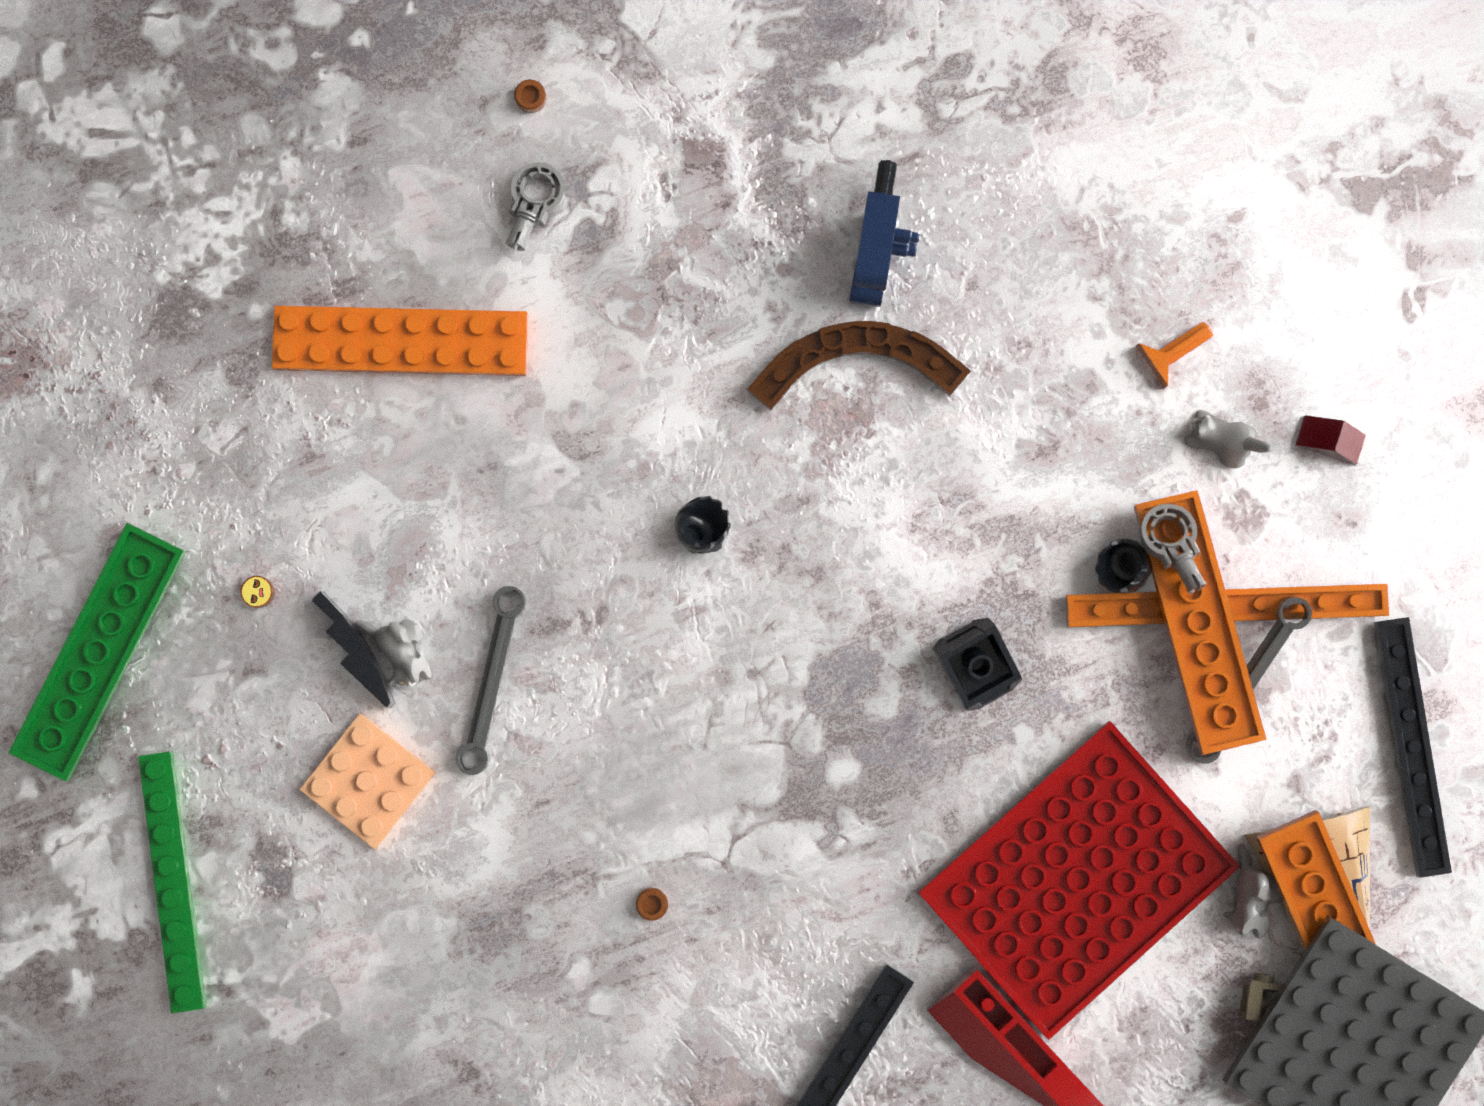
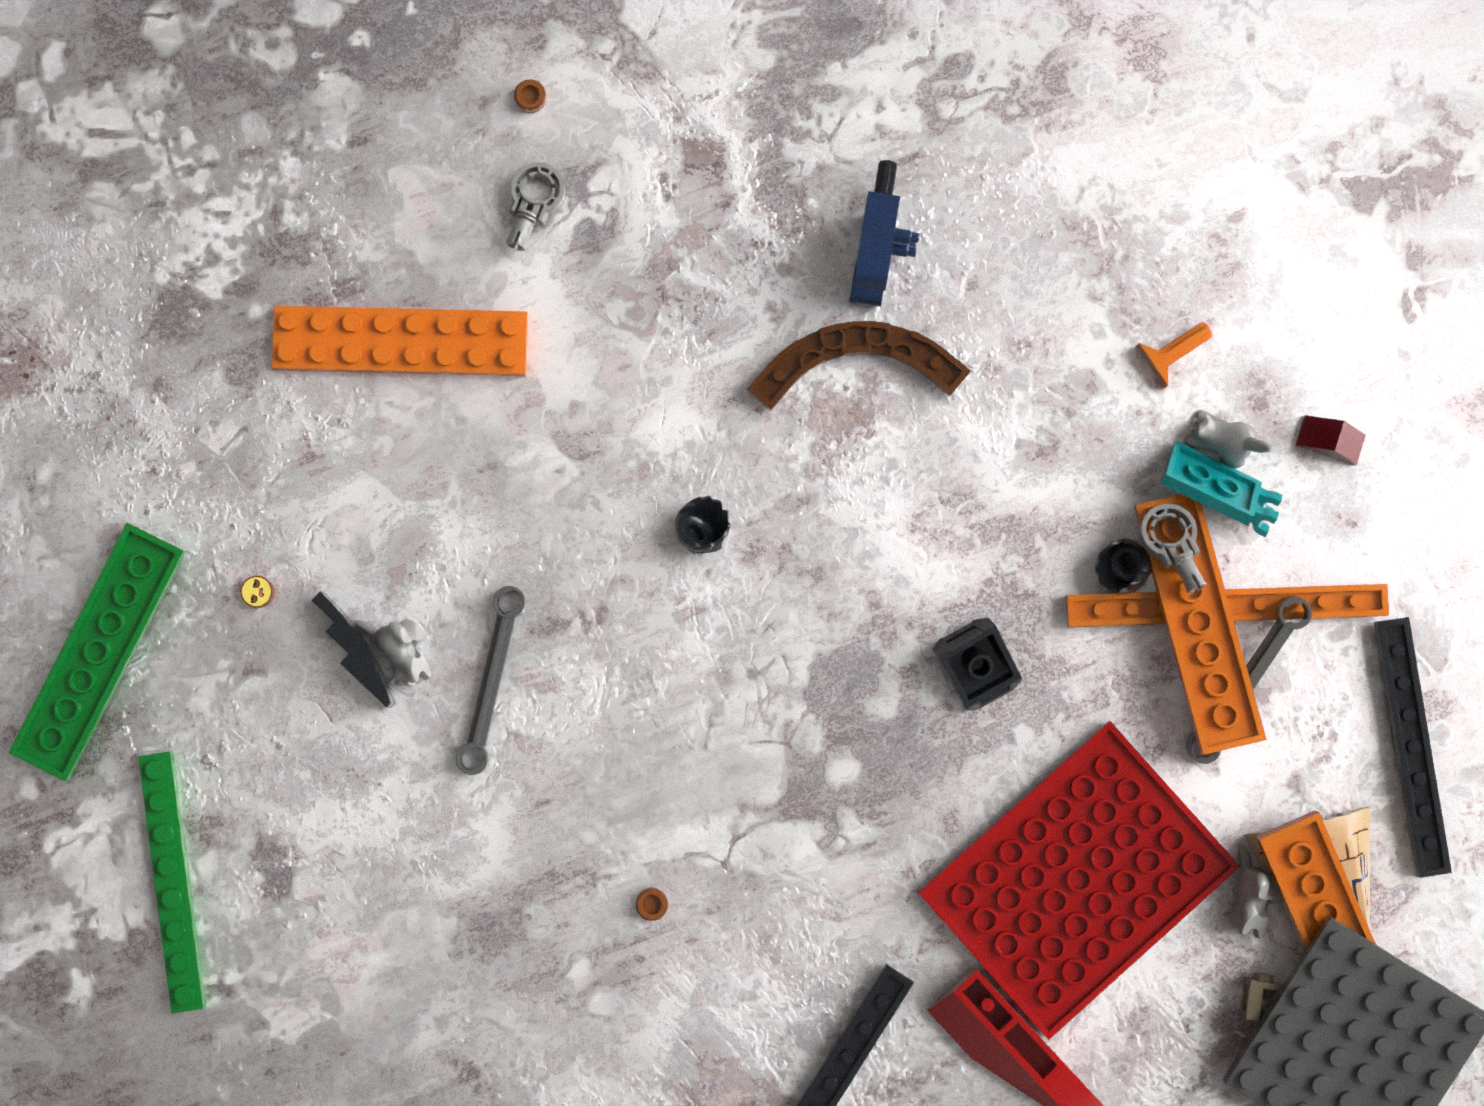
(368, 781): light nougat plate -> none
(1220, 487): none -> teal tile

